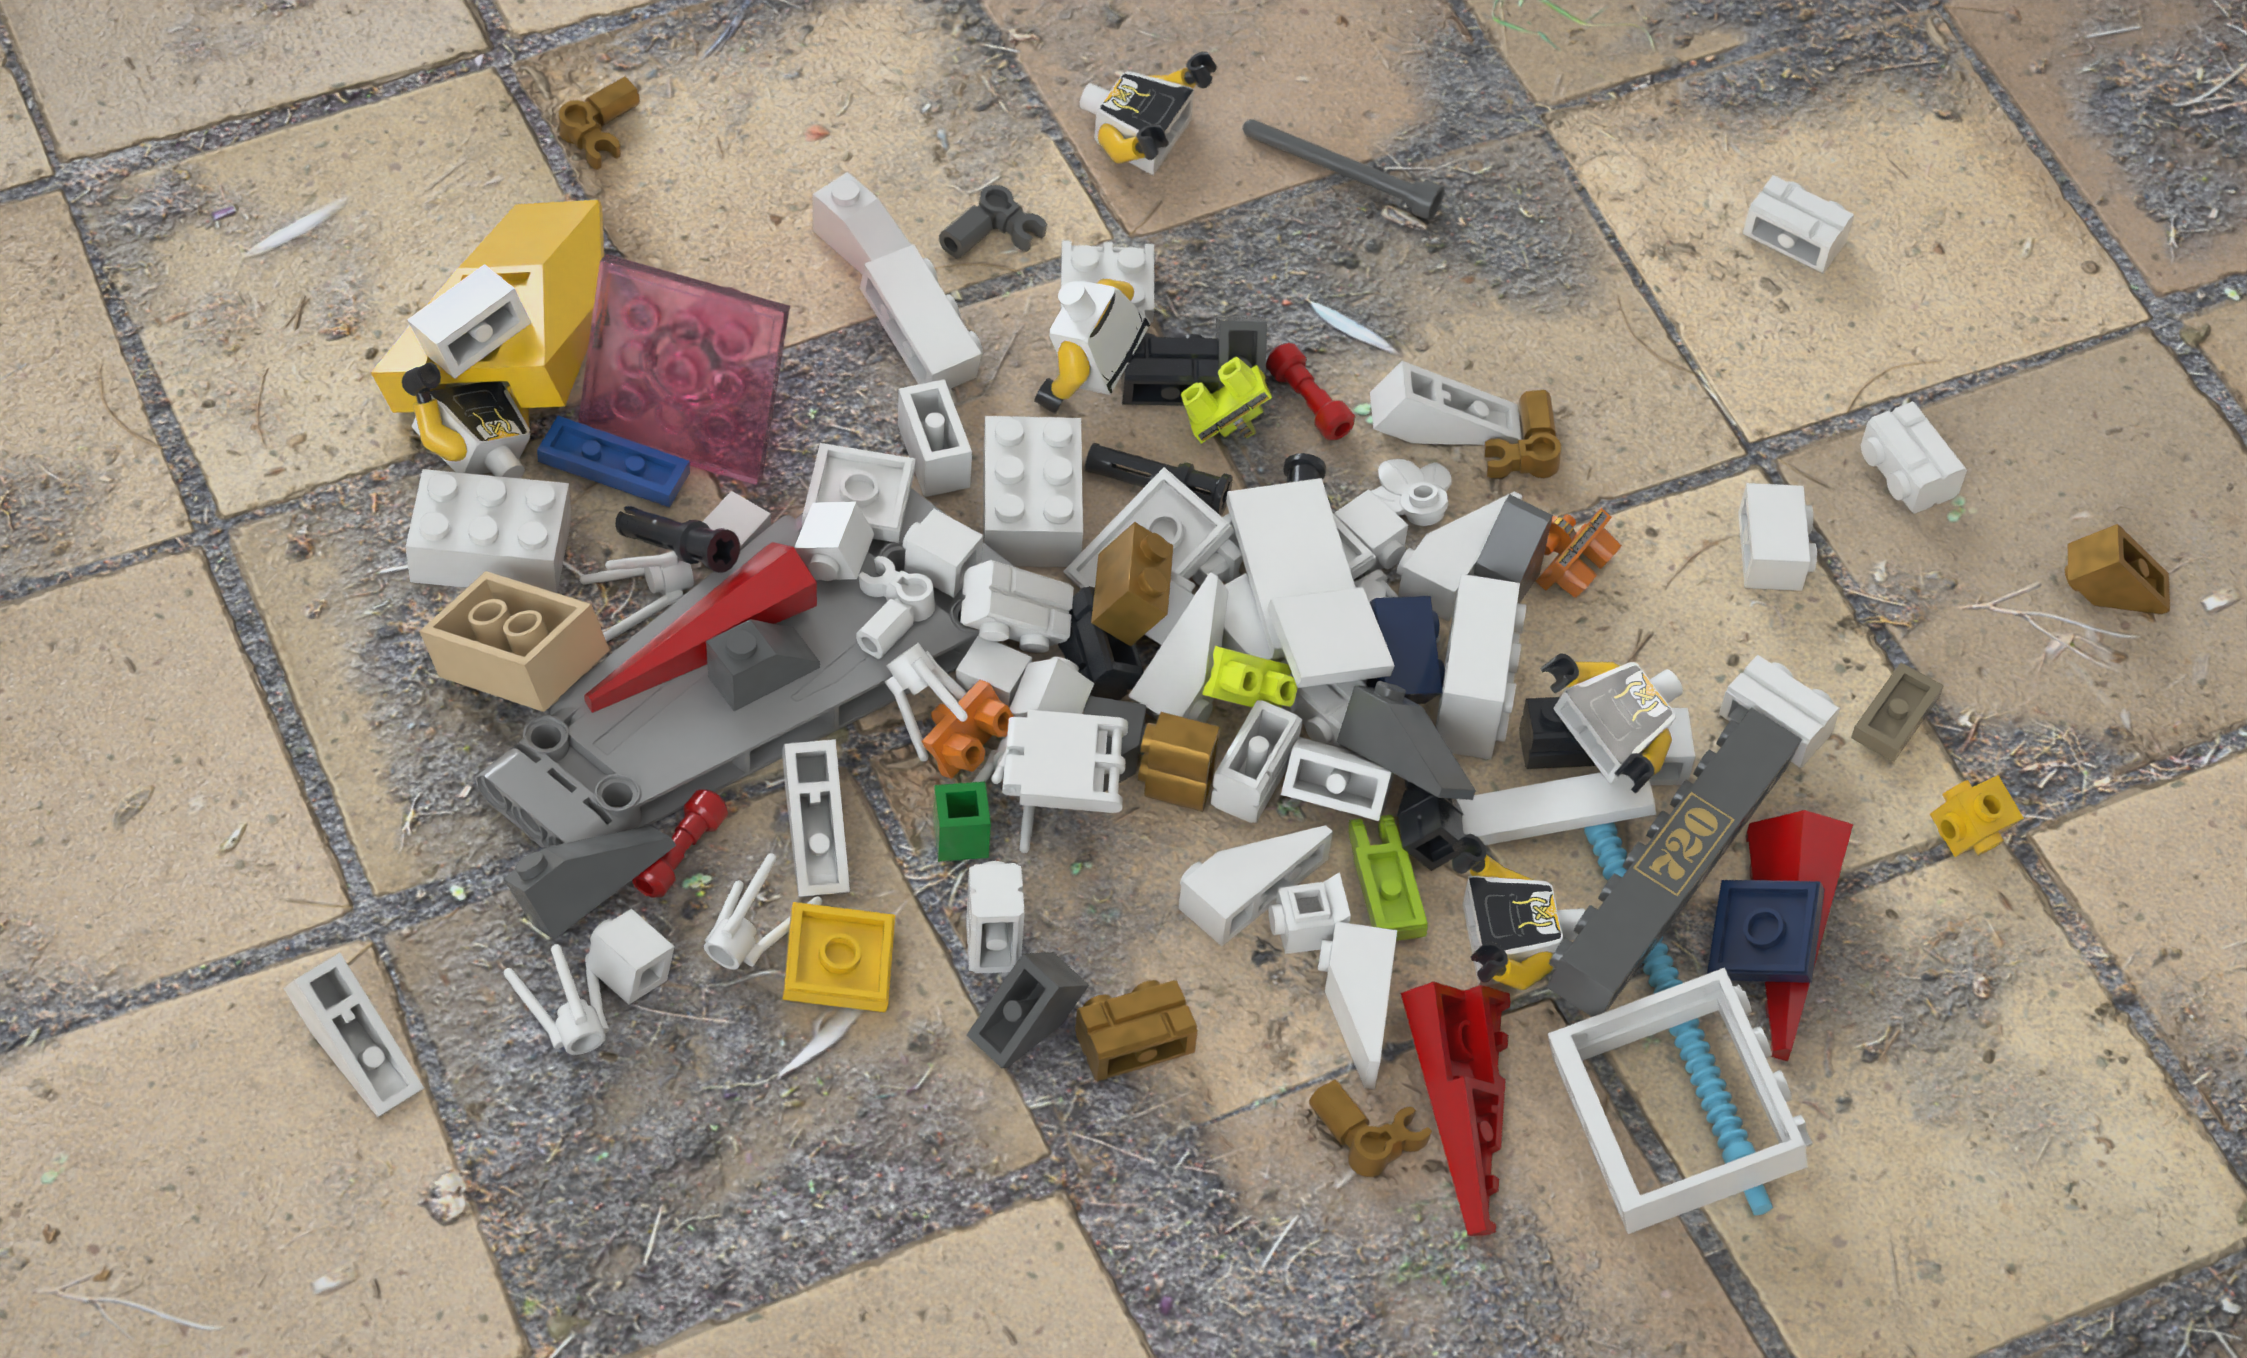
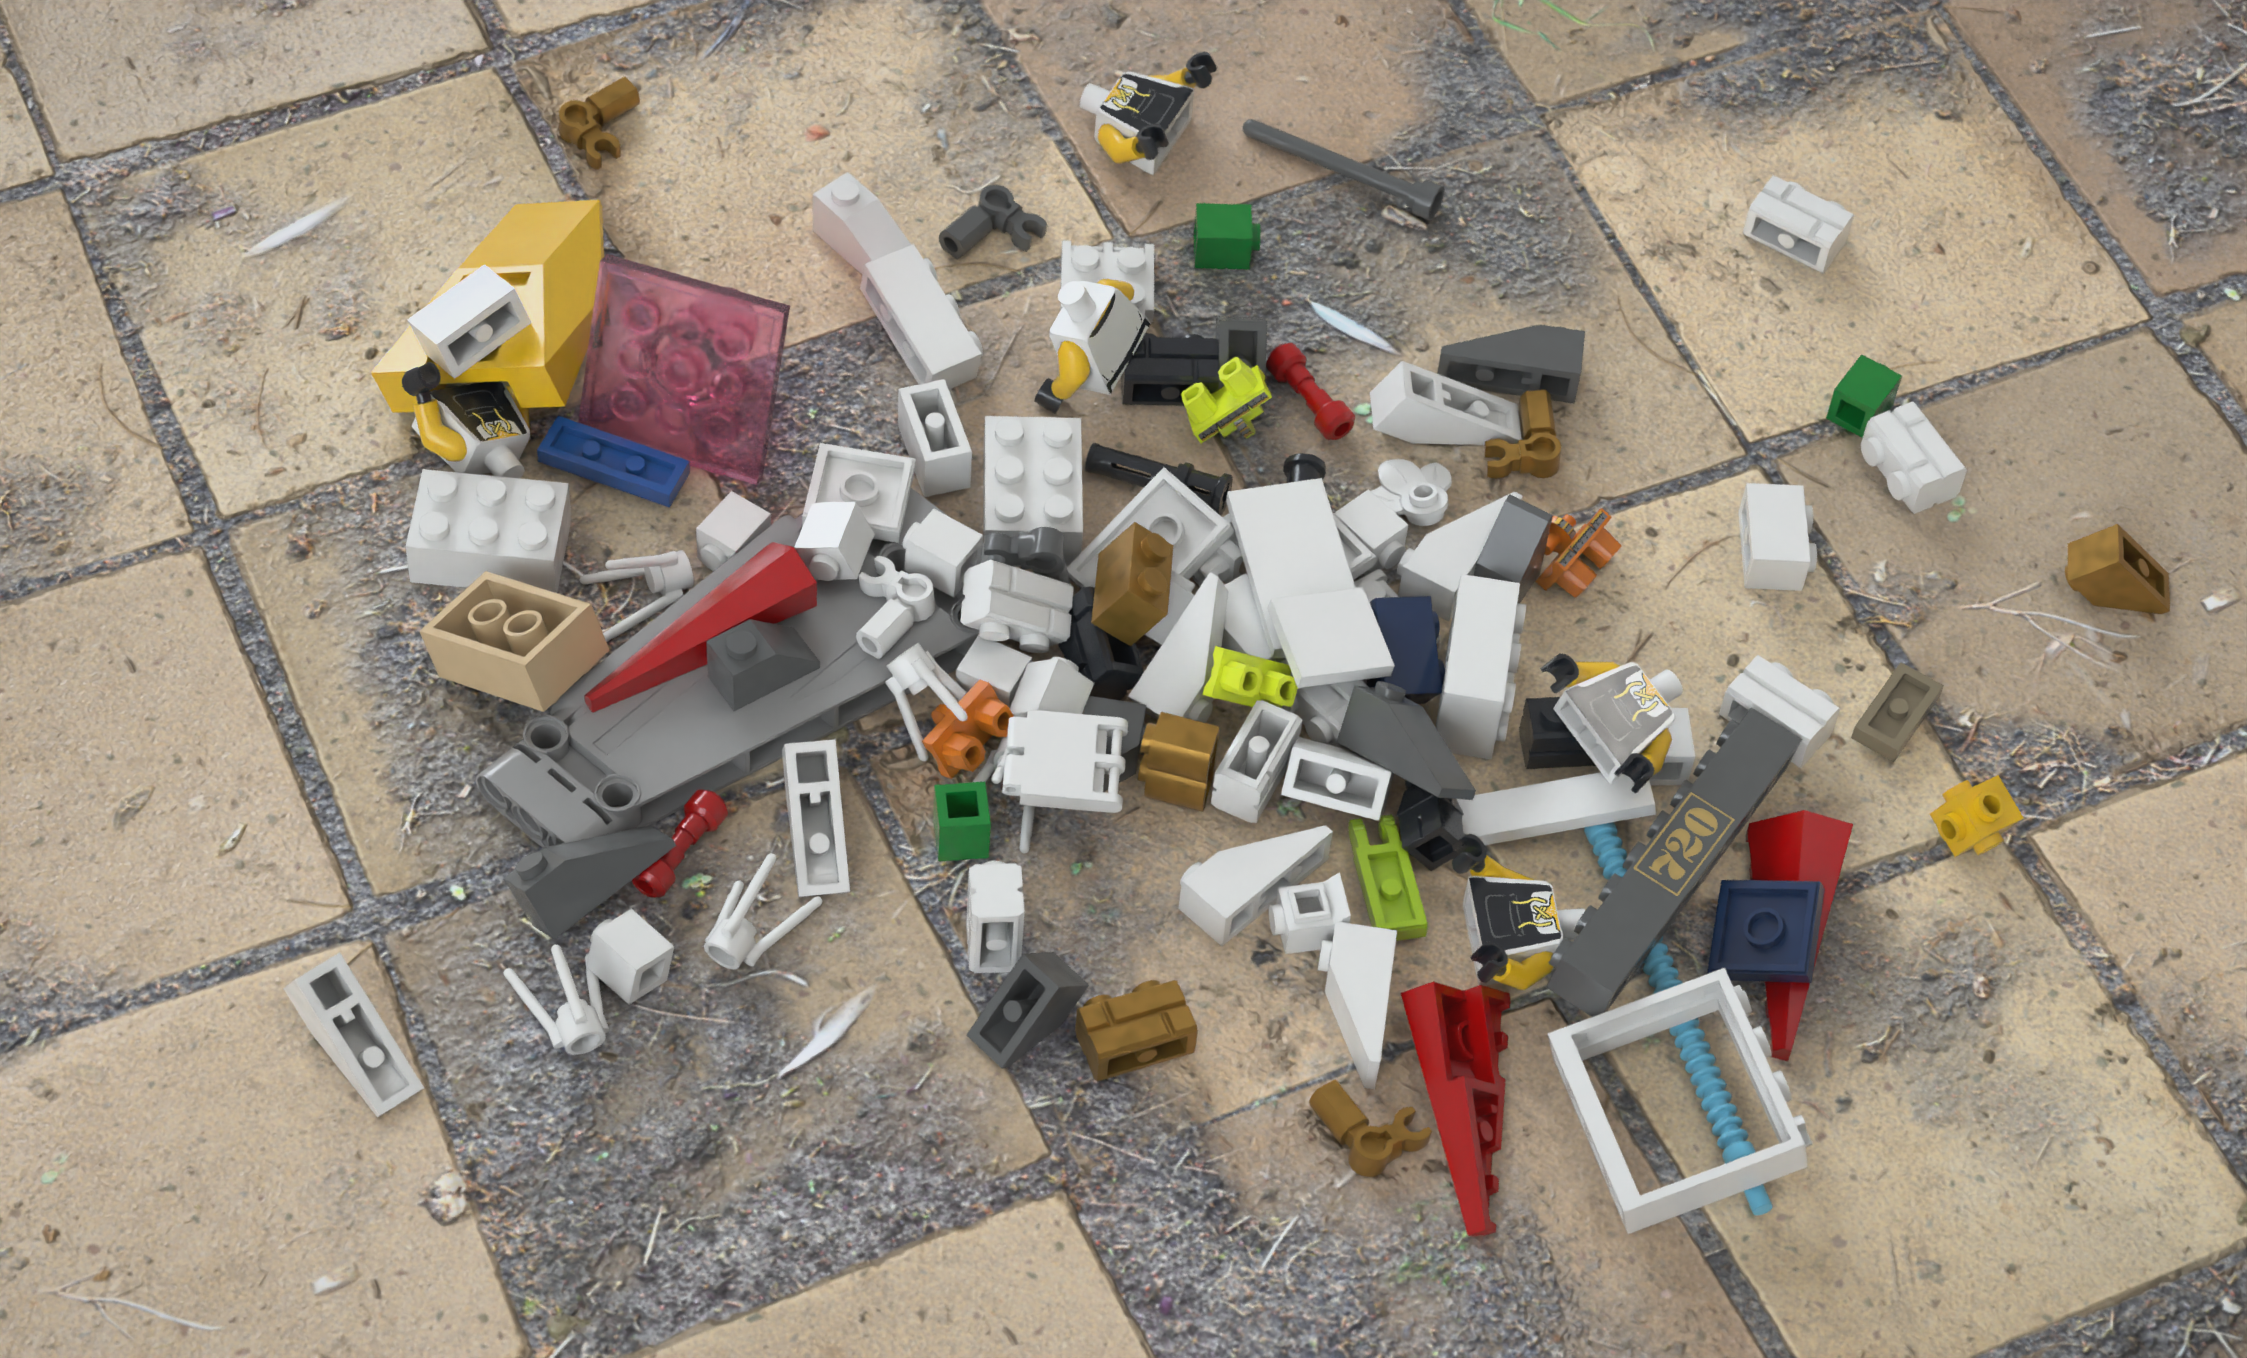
(689, 540): black pin -> none
(839, 957): yellow tile -> none
(1034, 550): none -> dark grey bar
(1224, 236): none -> green brick
(1519, 361): none -> dark grey slope
(1862, 394): none -> green brick

